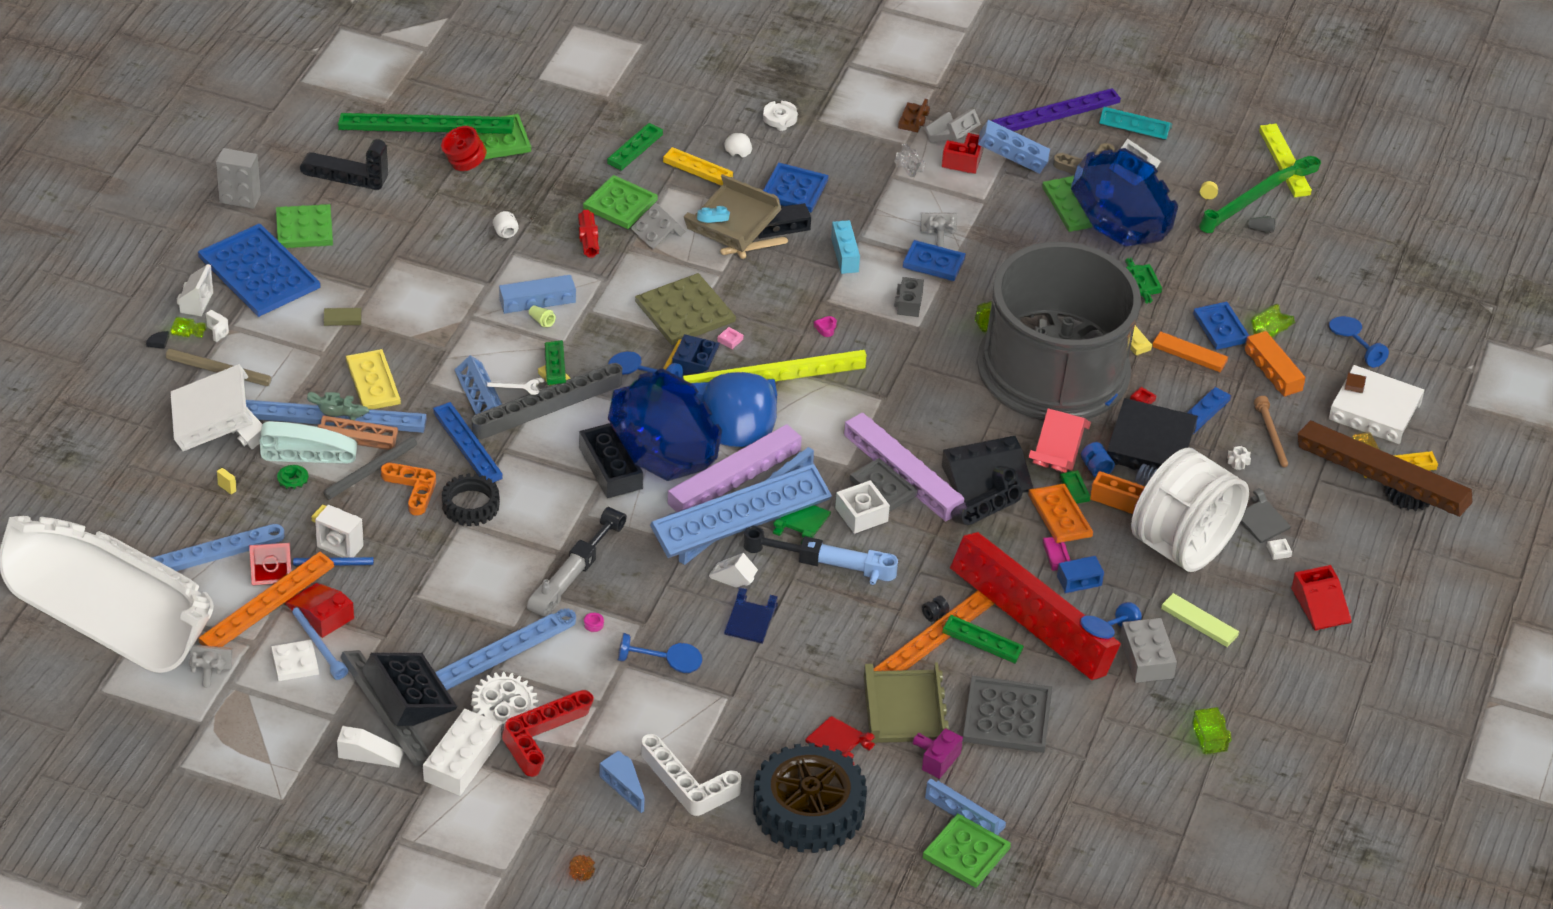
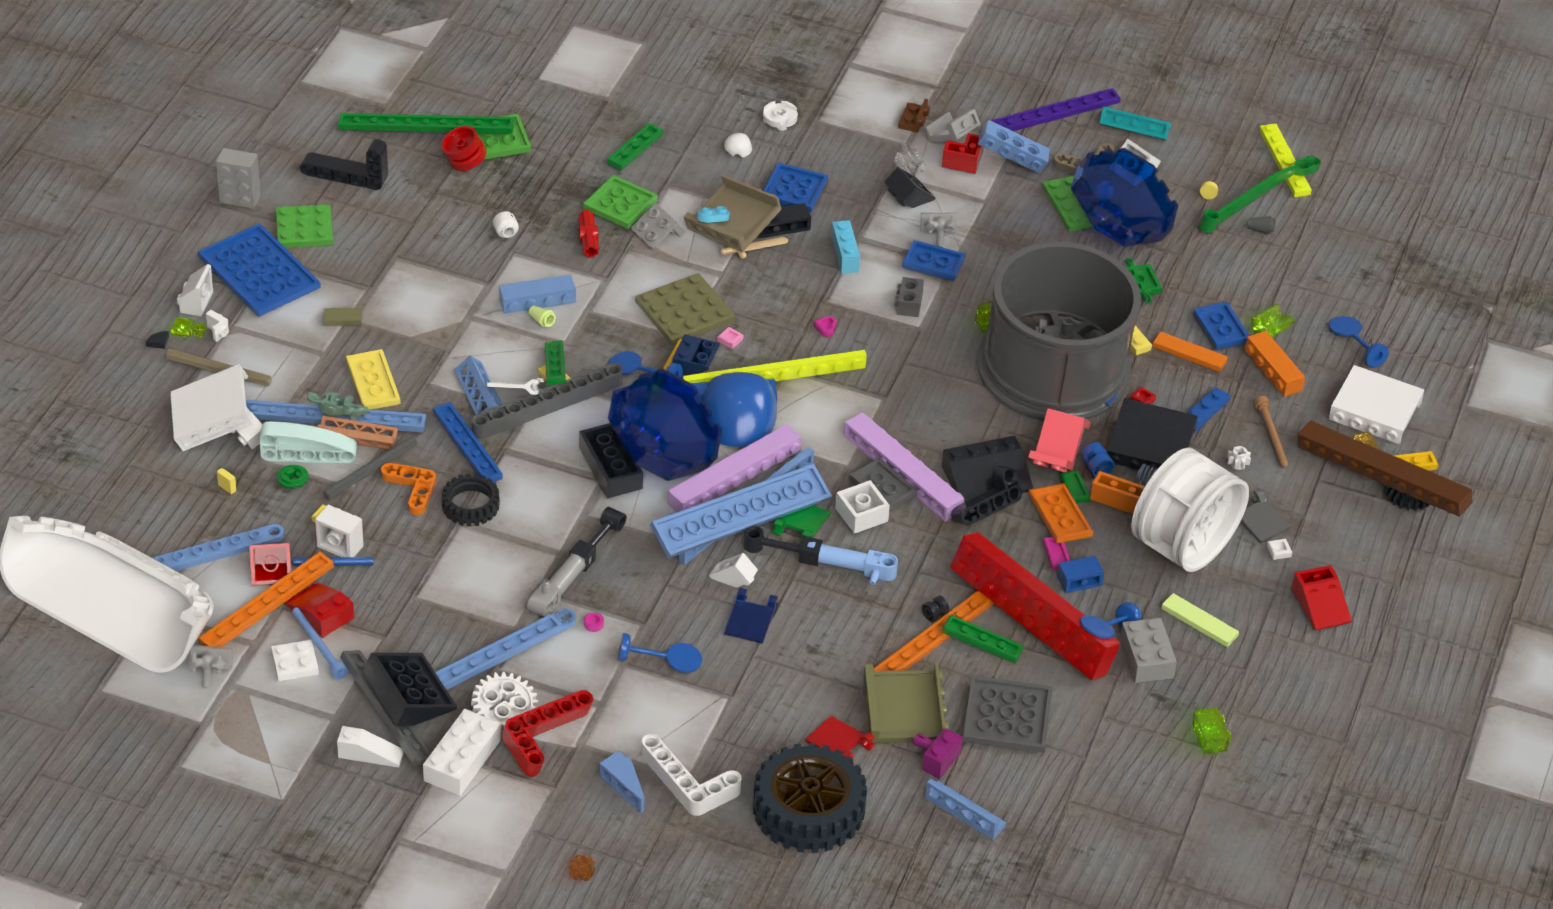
(696, 166): yellow plate -> none
(908, 188): none -> black slope
(966, 850): bright green plate -> none
(1355, 382): reddish brown tile -> none

